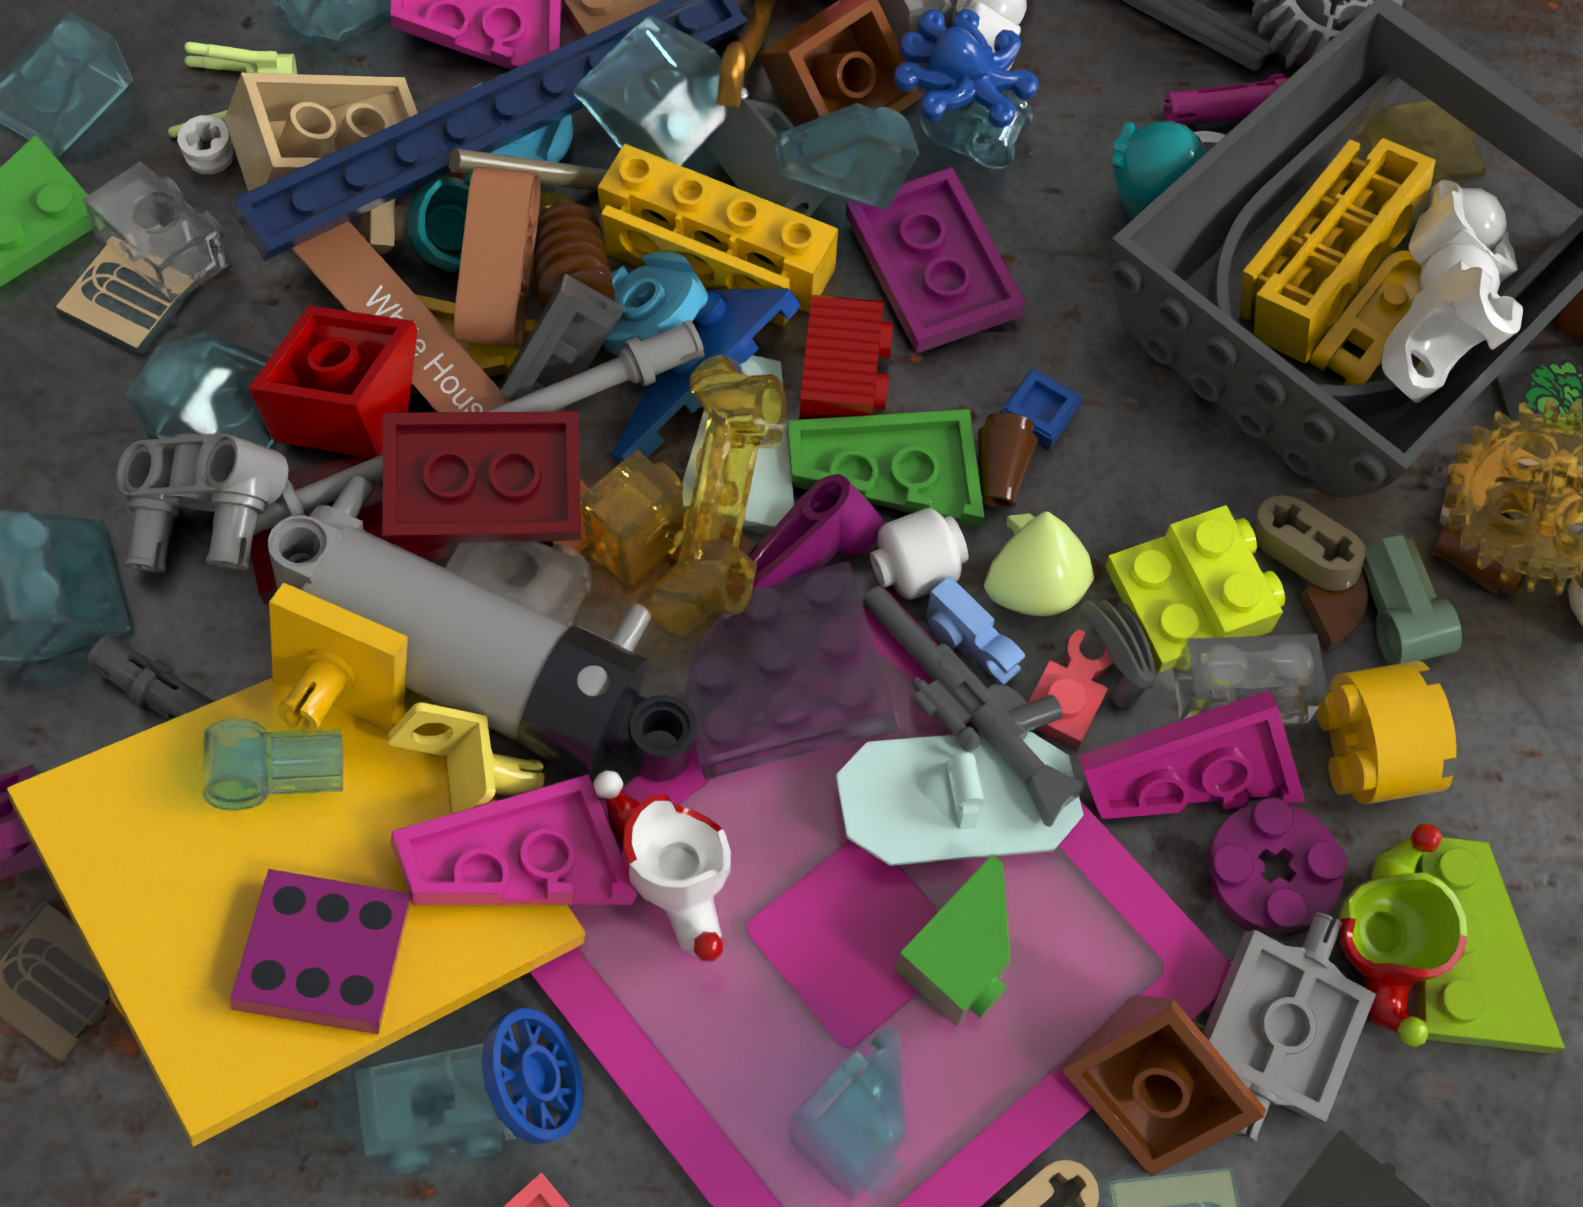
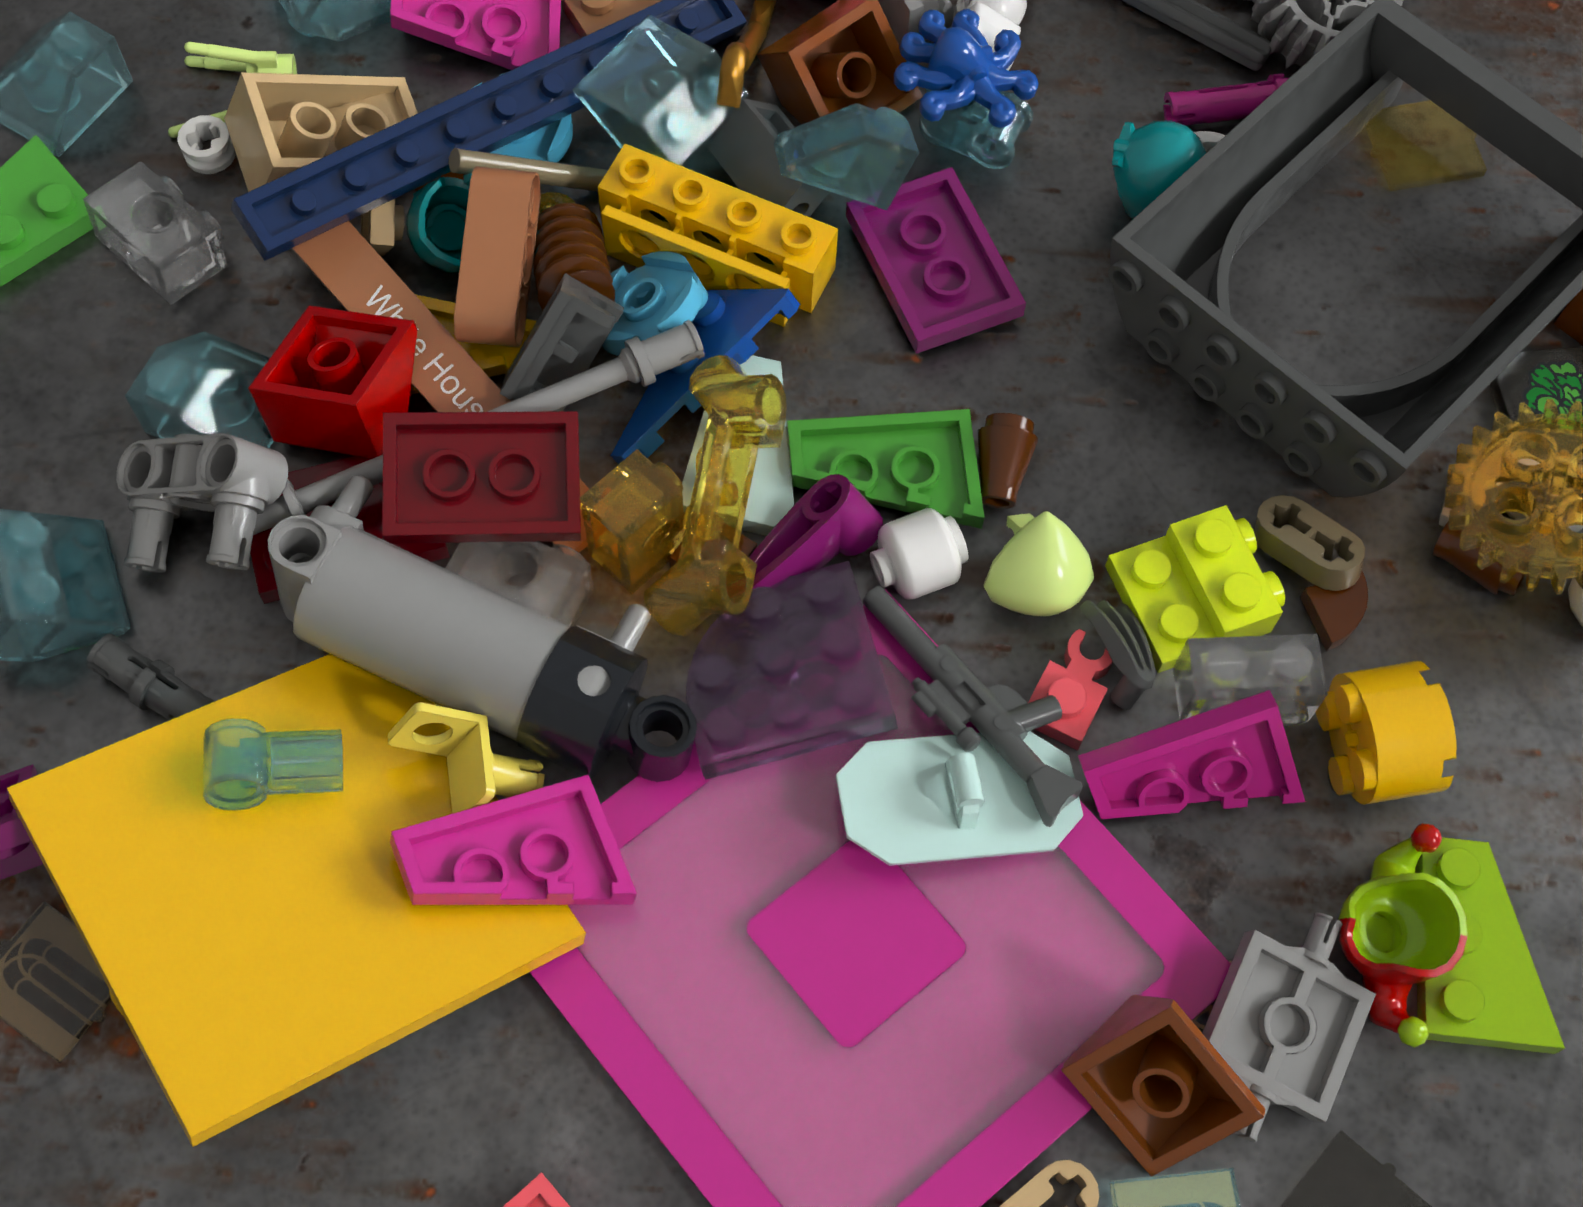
(117, 303): piece -> none
(321, 952): magenta tile -> none
(334, 662): yellow tile -> none
(401, 1091): clear light blue brick -> none
(532, 1076): blue wheel -> none
(672, 861): white piece -> none
(843, 357): red brick -> none
(857, 1120): clear light blue slope -> none
(963, 948): bright green slope -> none
(964, 624): light blue plate -> none
(1046, 404): blue tile -> none
(1311, 860): magenta plate -> none
(1333, 244): yellow brick -> none
(1370, 320): yellow plate -> none
(1410, 616): sand green piece -> none
(1462, 263): white piece -> none

